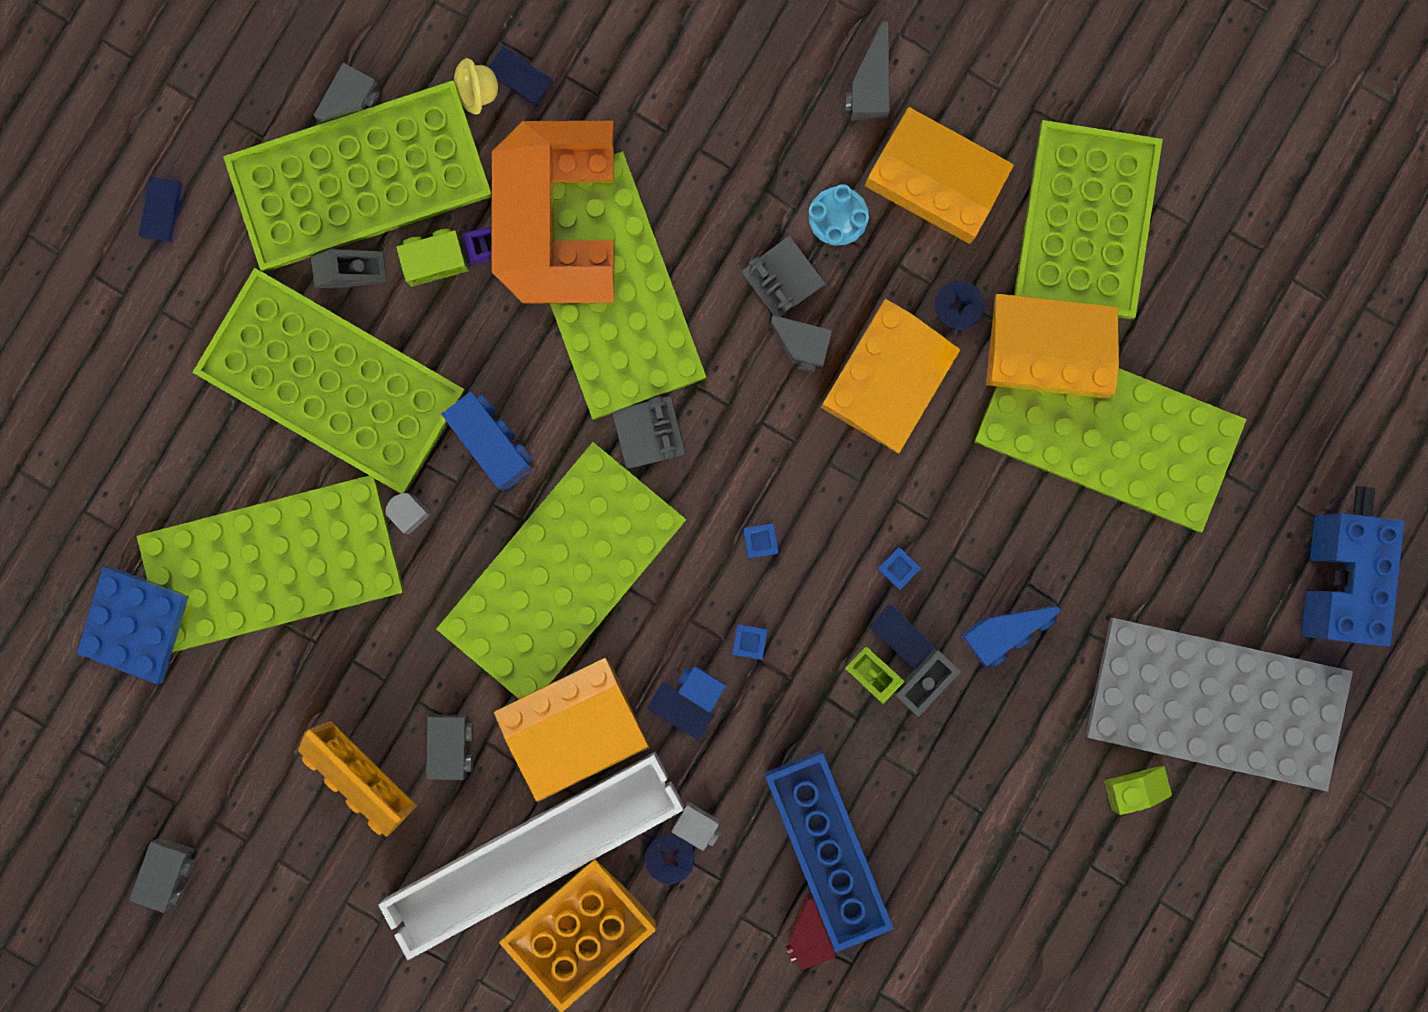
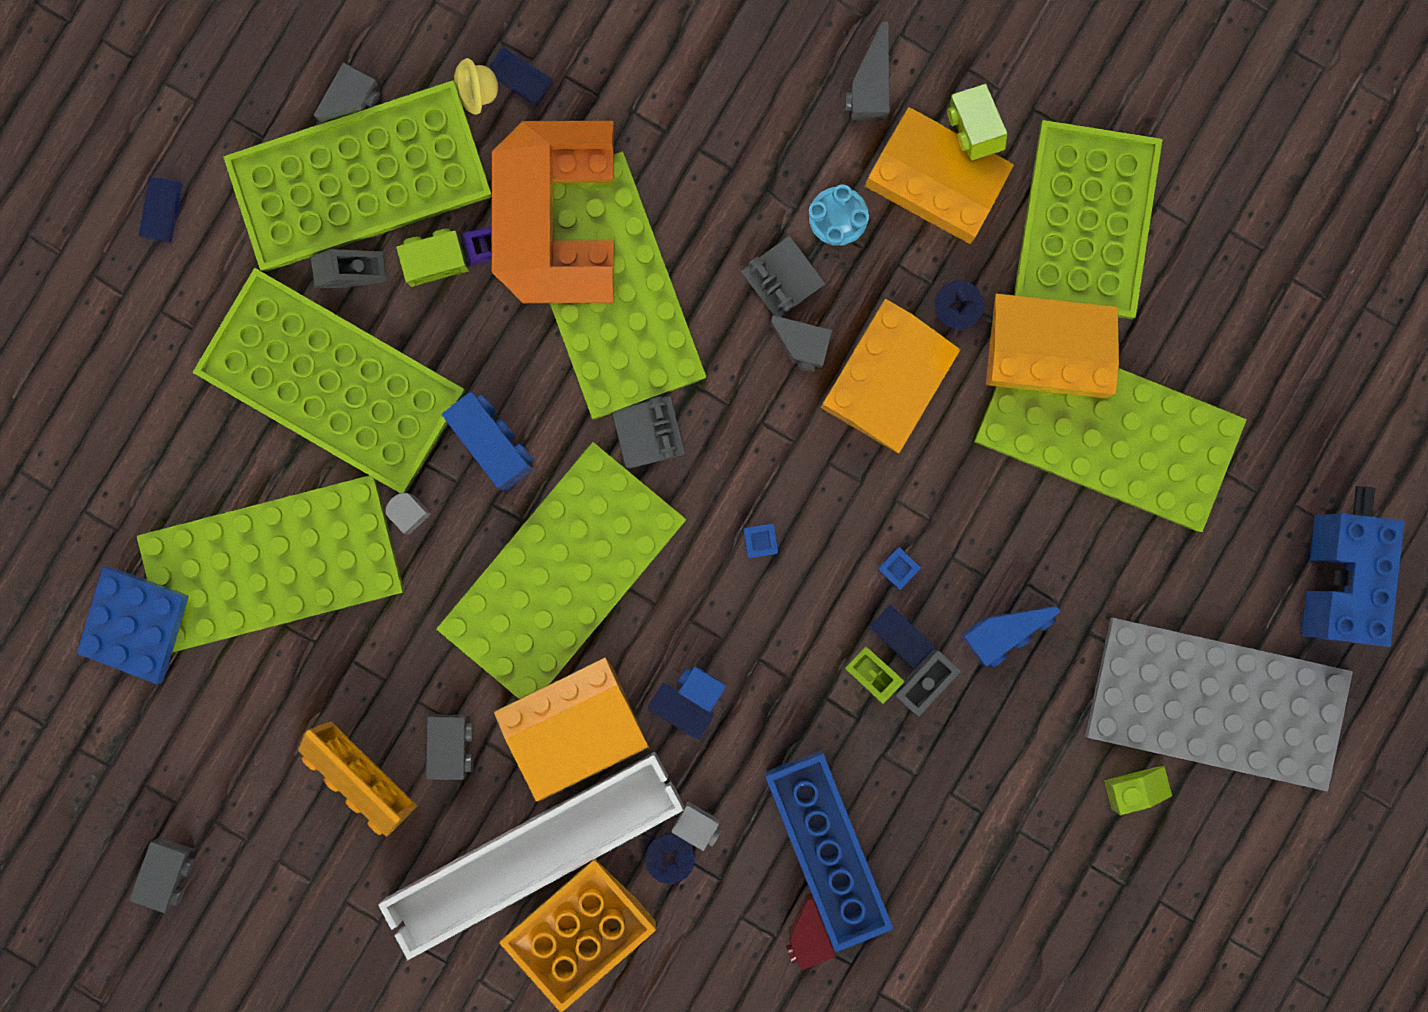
(749, 641): blue tile -> none
(977, 122): none -> lime brick

